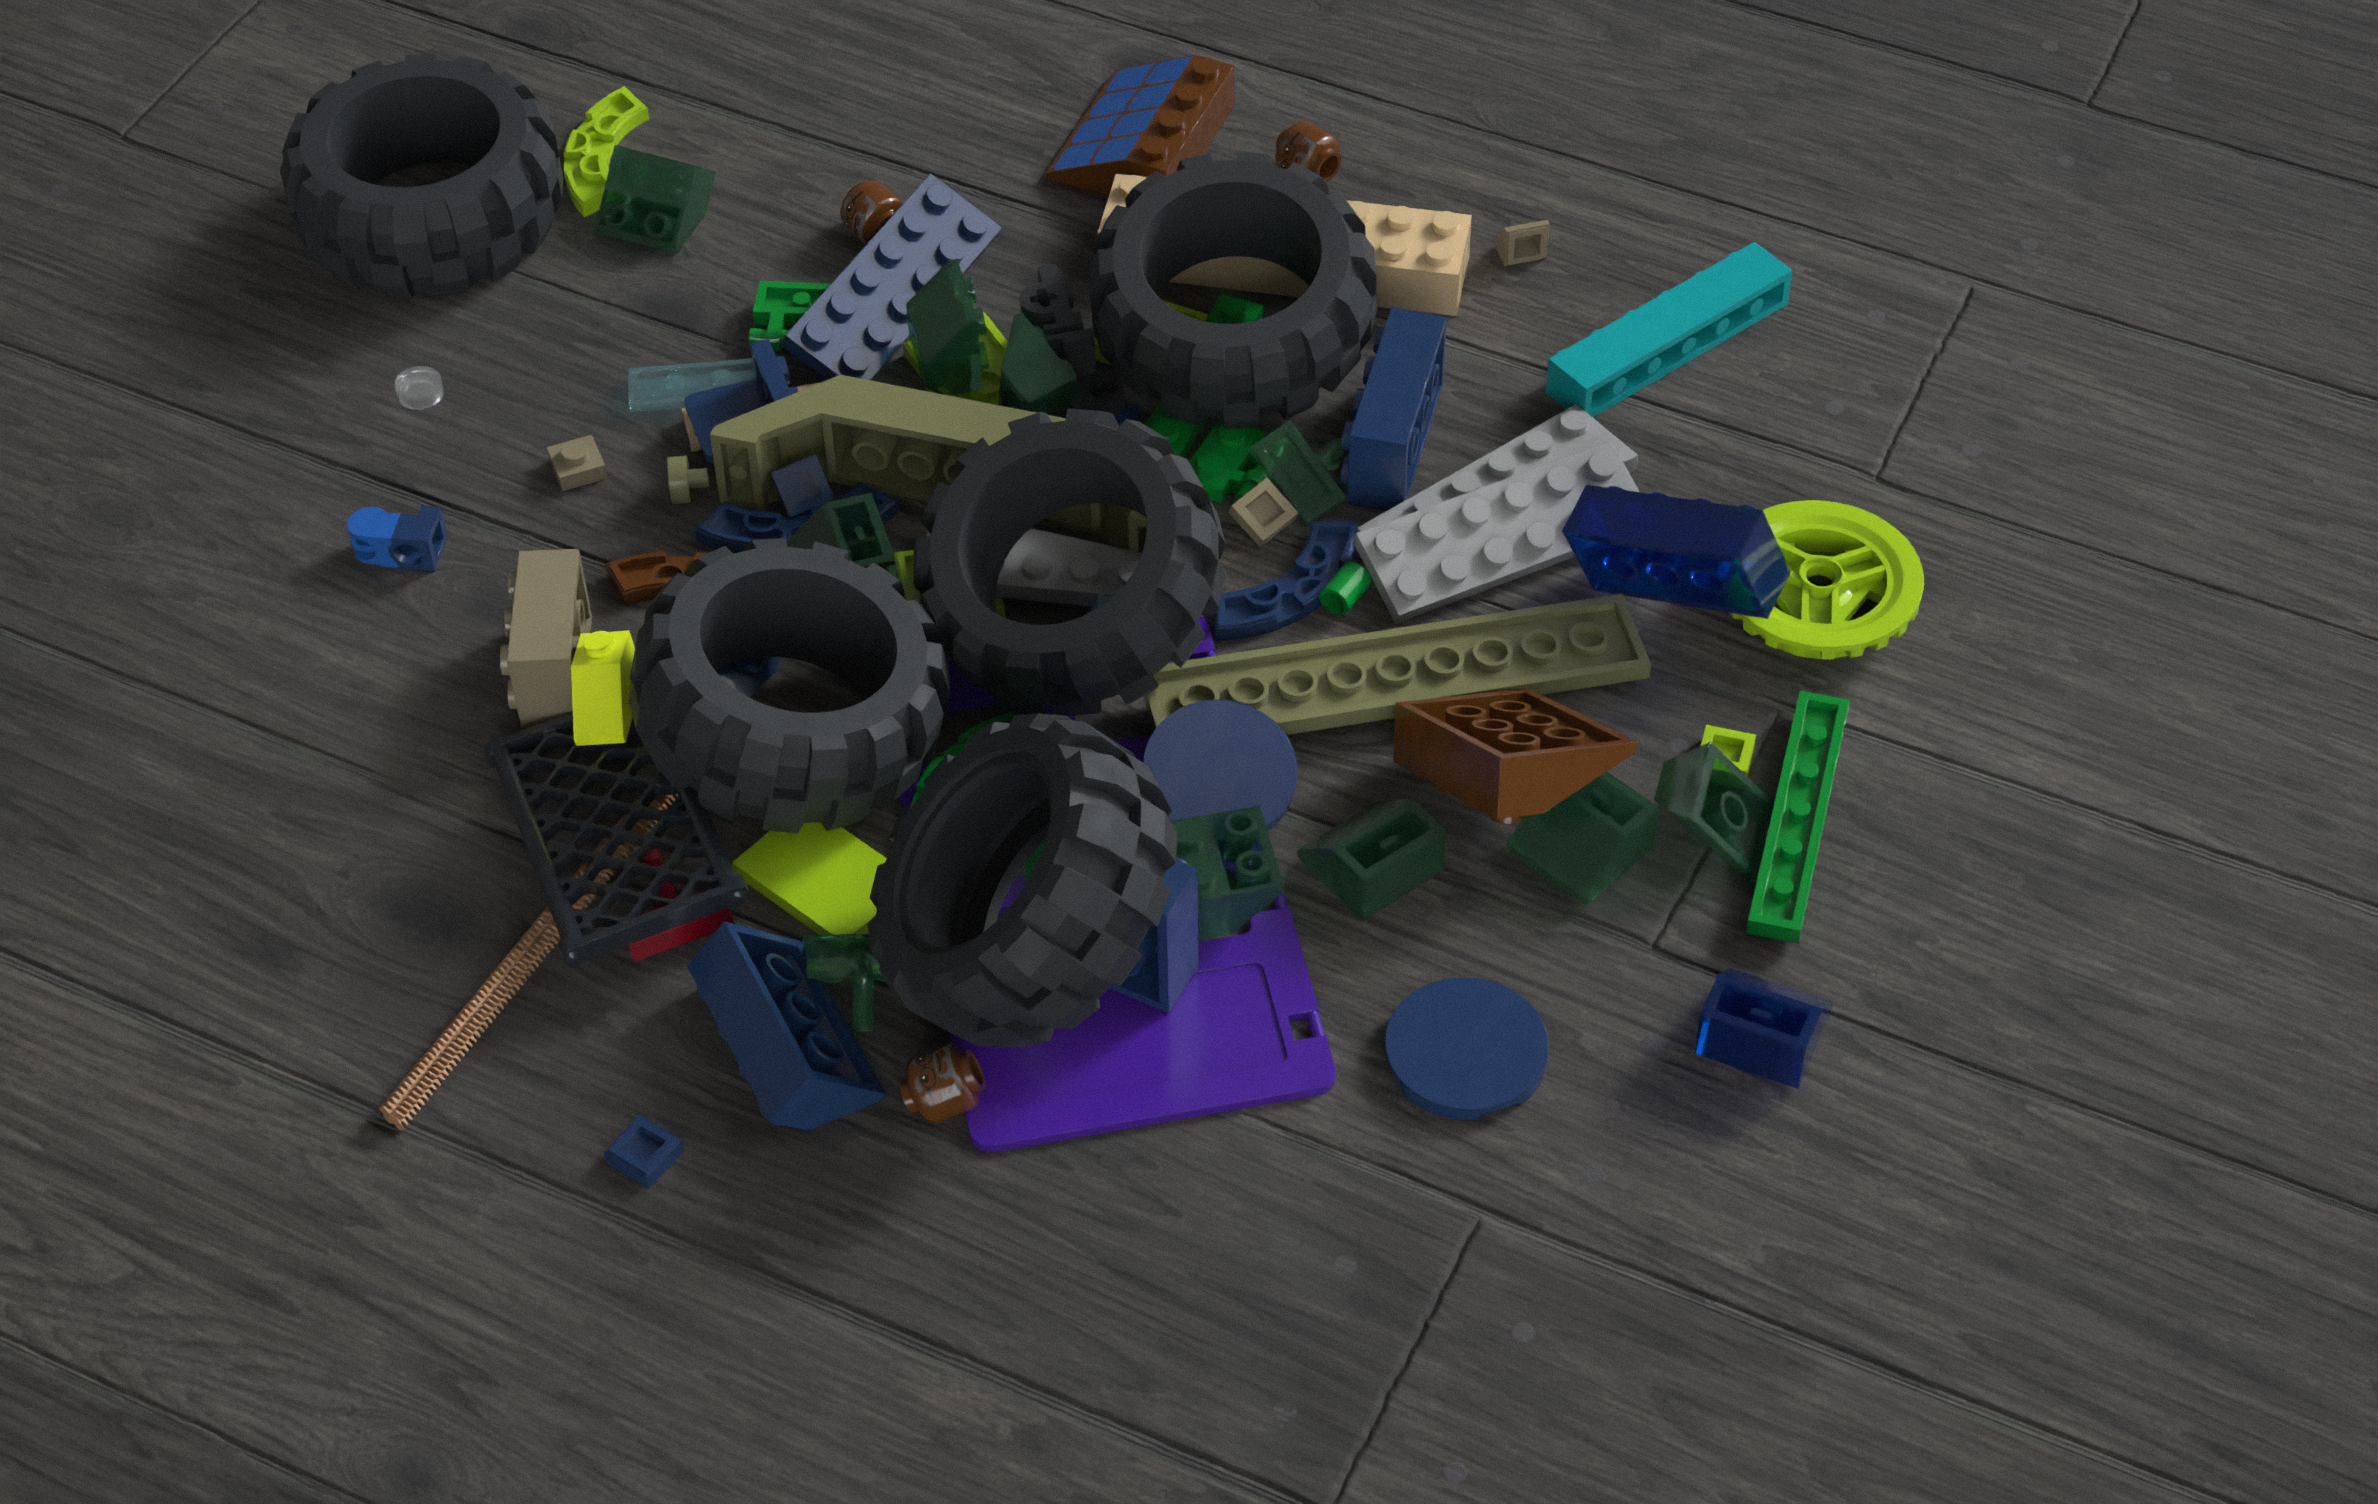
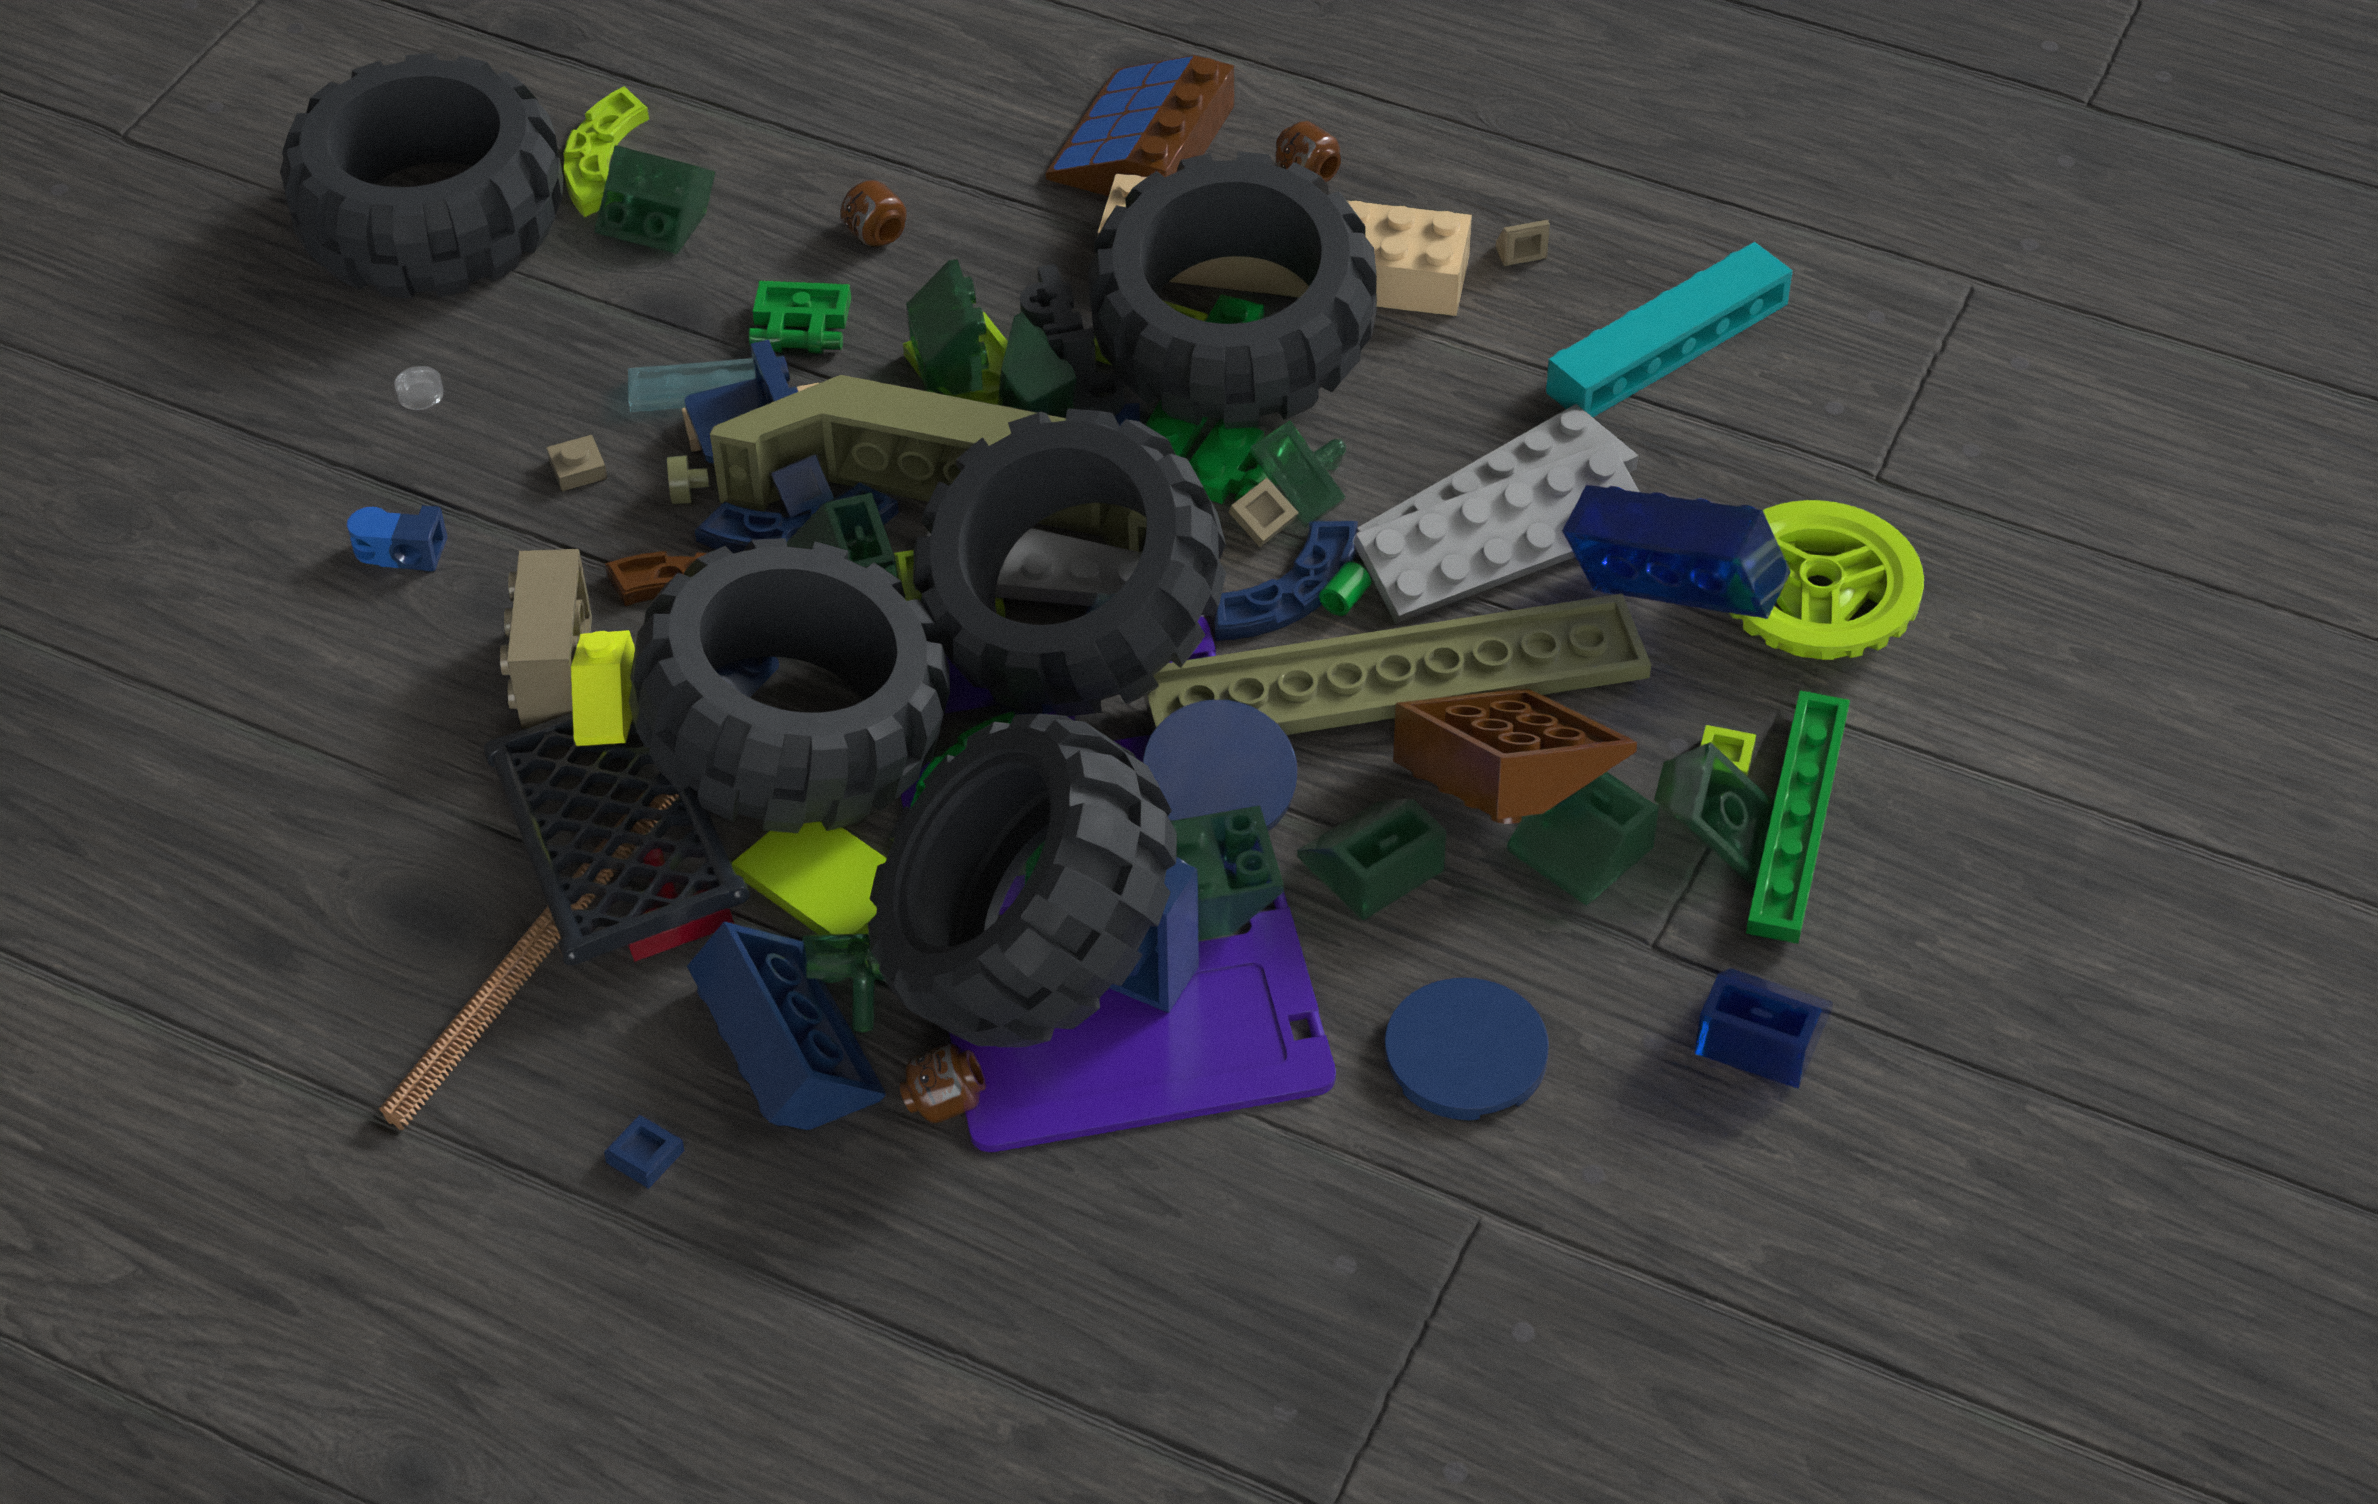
(864, 312): plate -> none
(1394, 409): dark blue brick -> none

